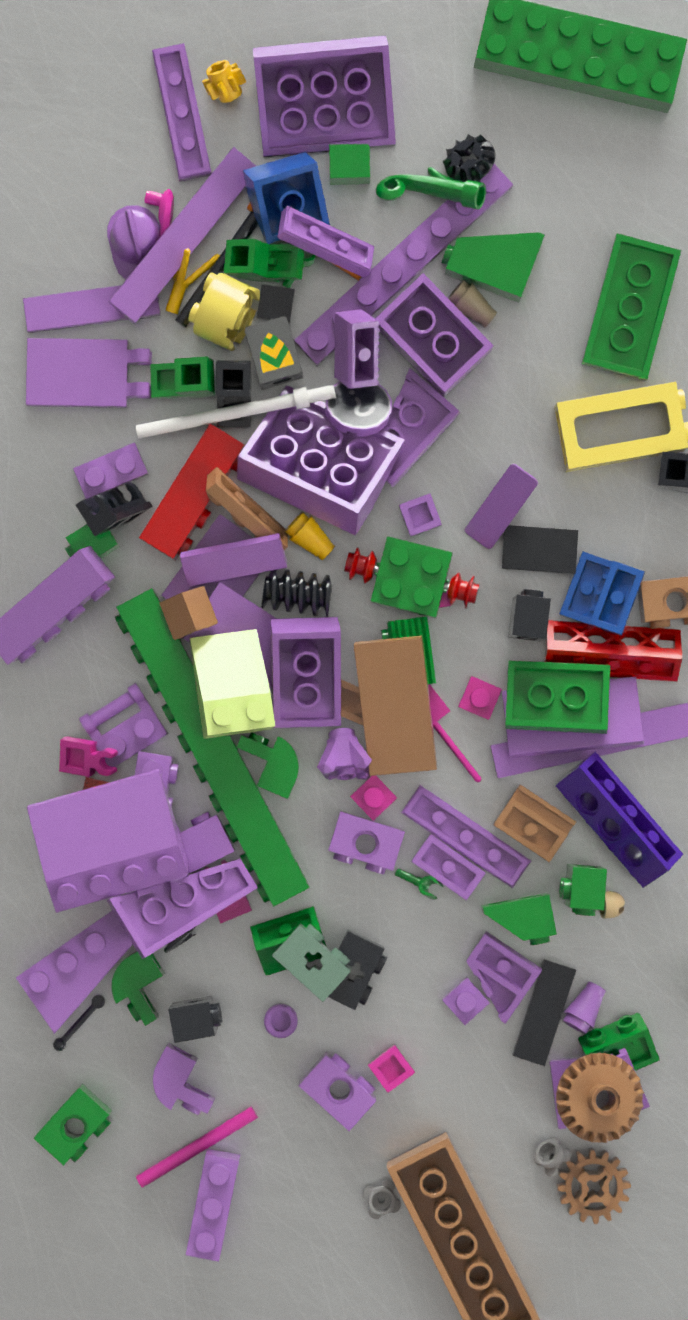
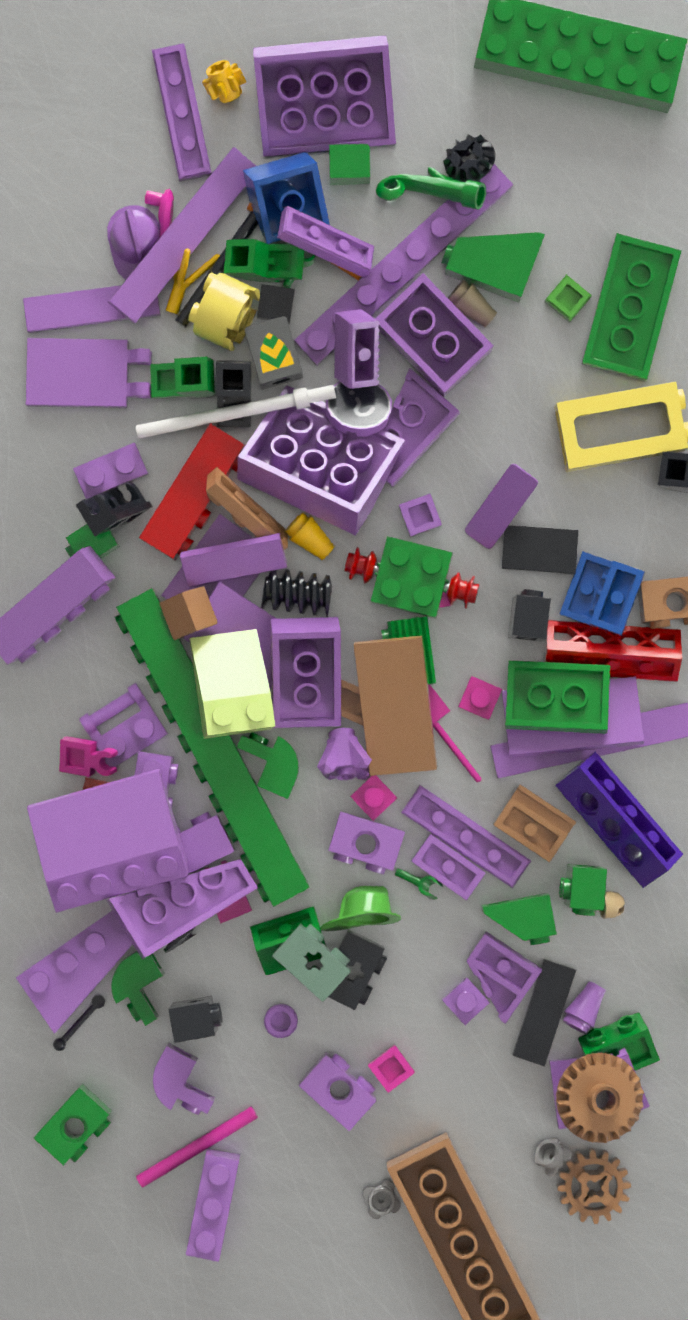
(363, 907): none -> bright green piece
(568, 298): none -> bright green tile

